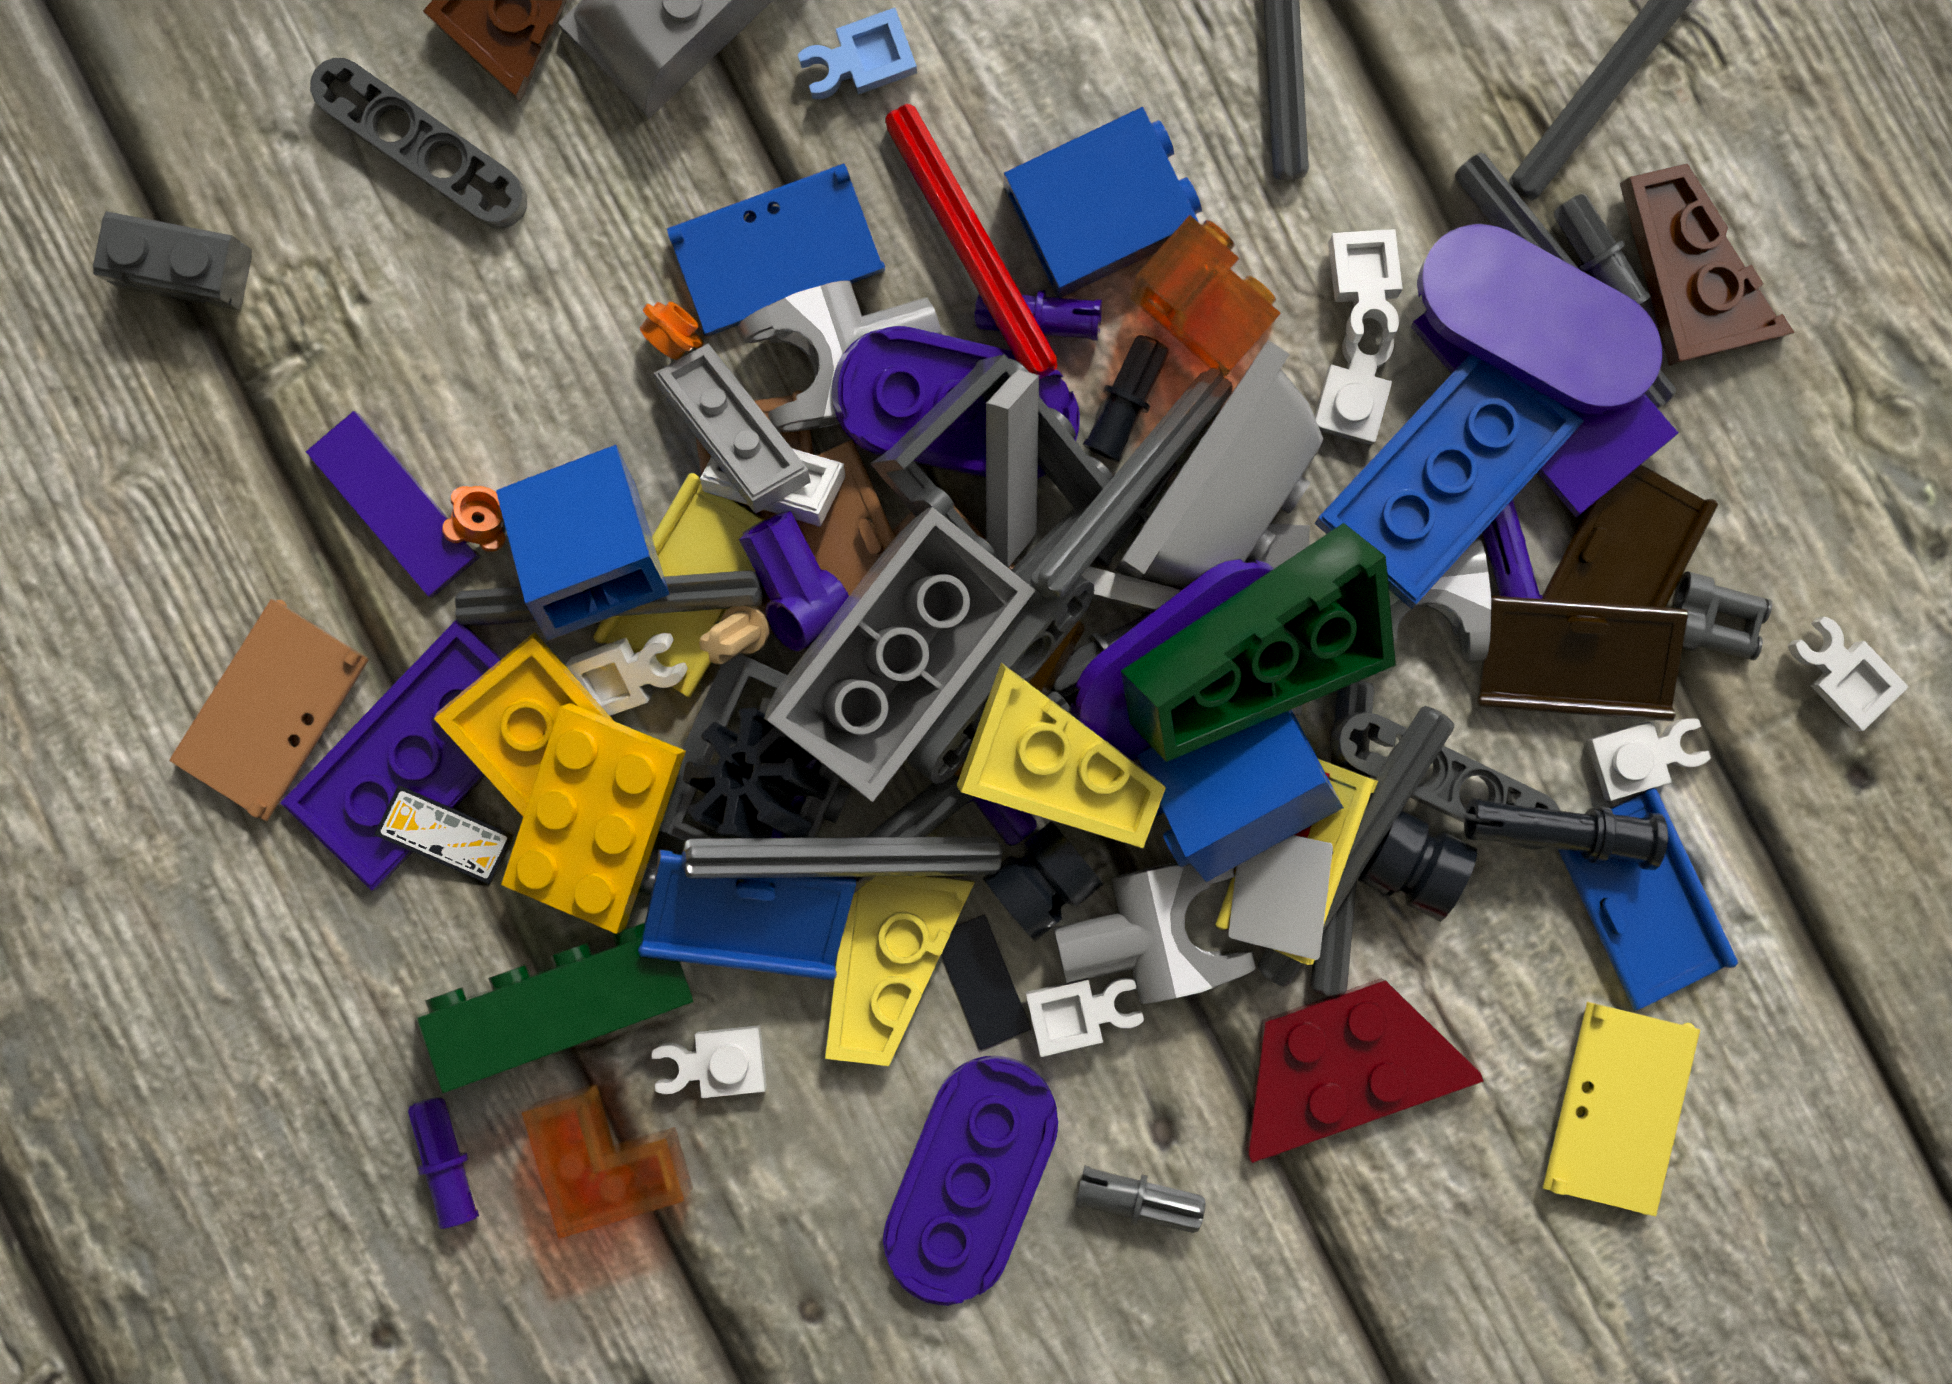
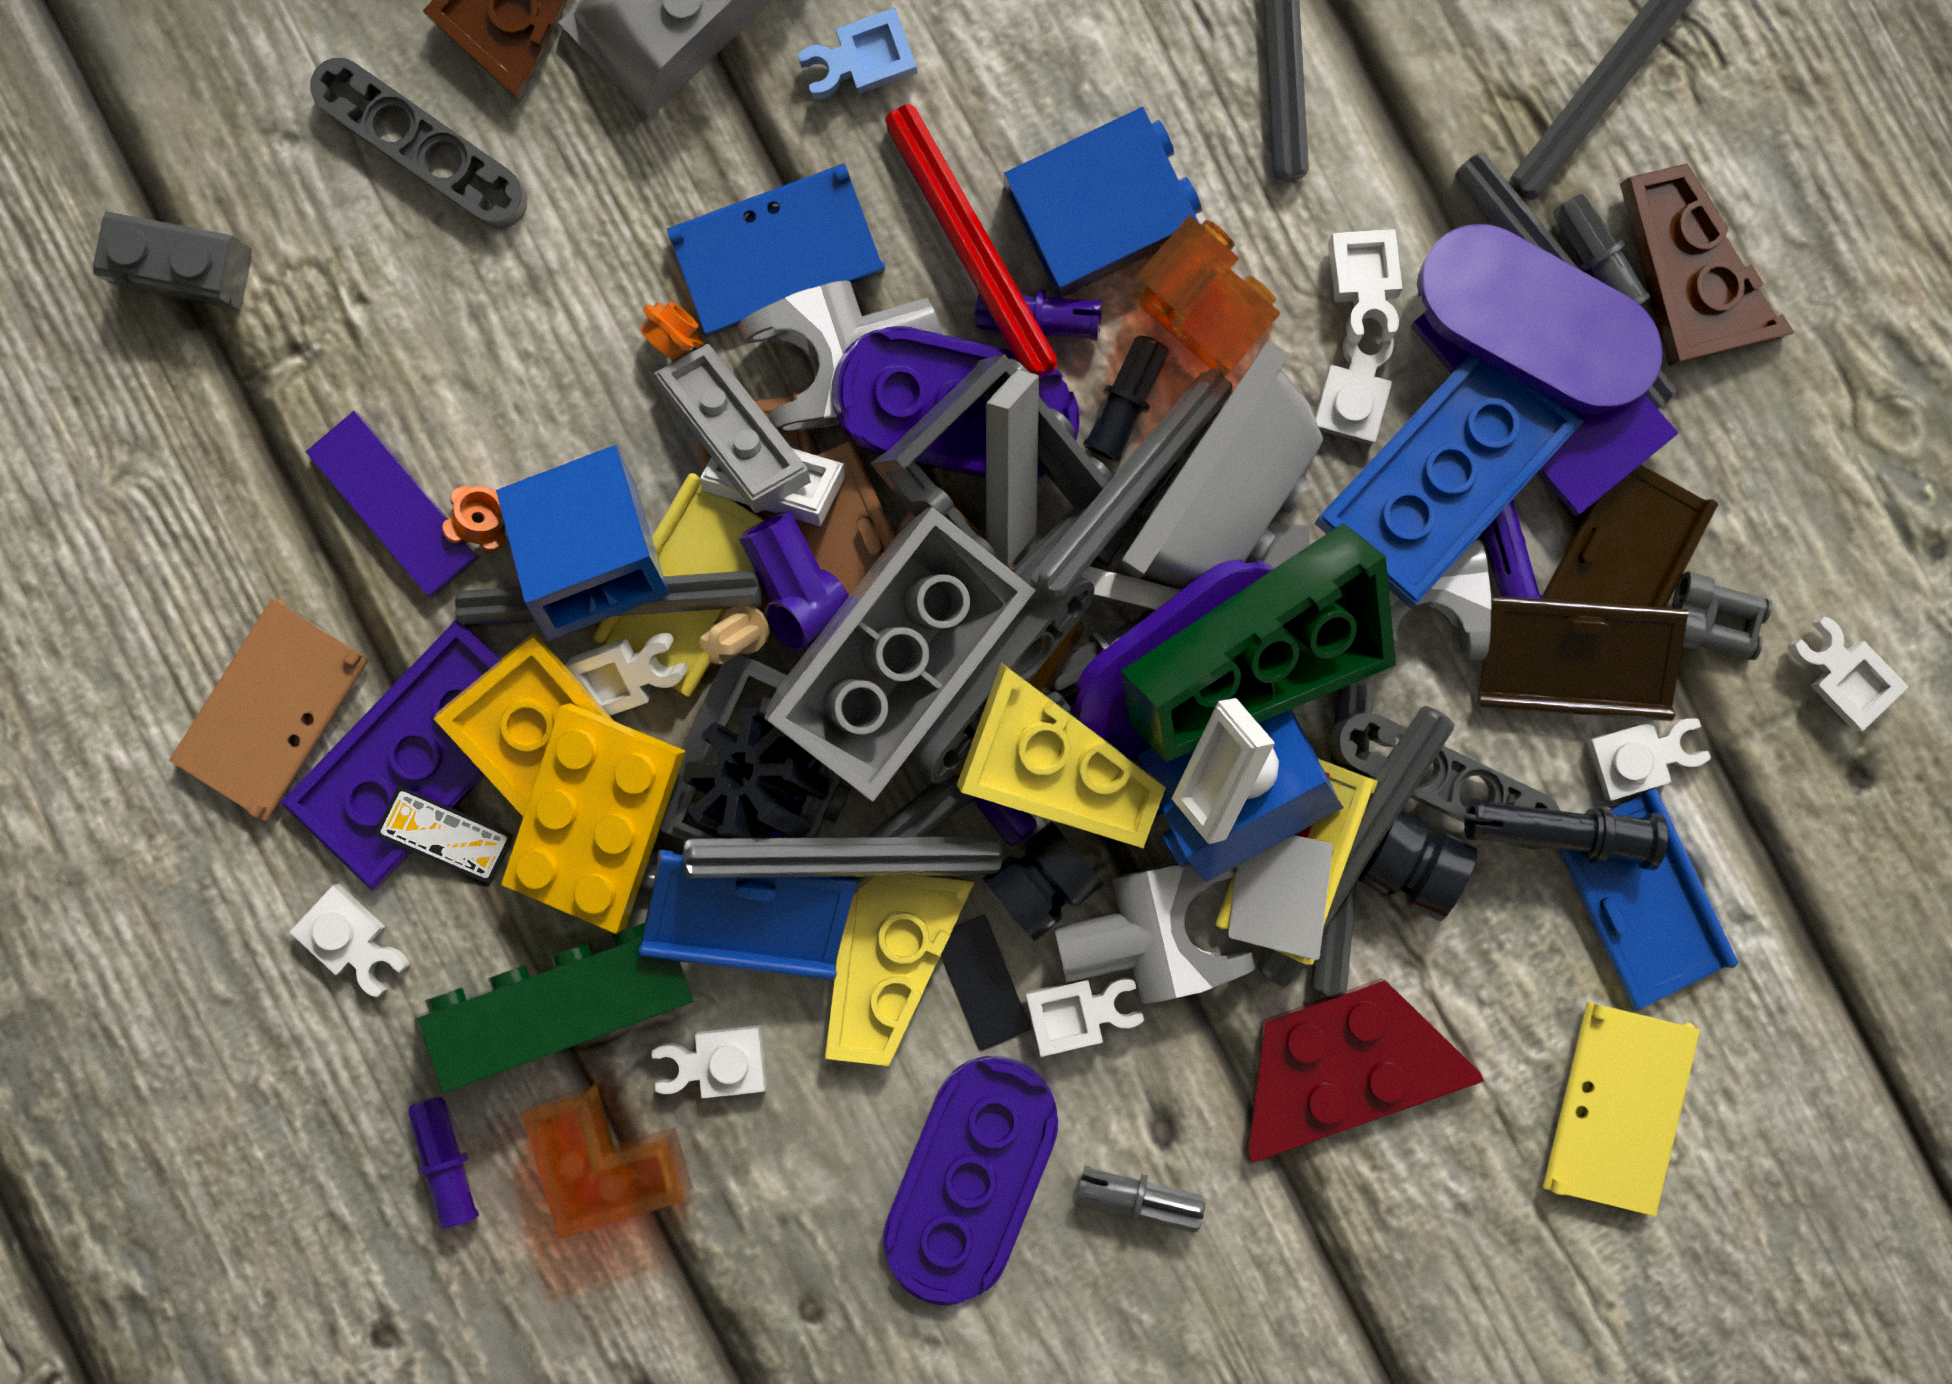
(343, 934): none -> white plate
(1226, 769): none -> white tile

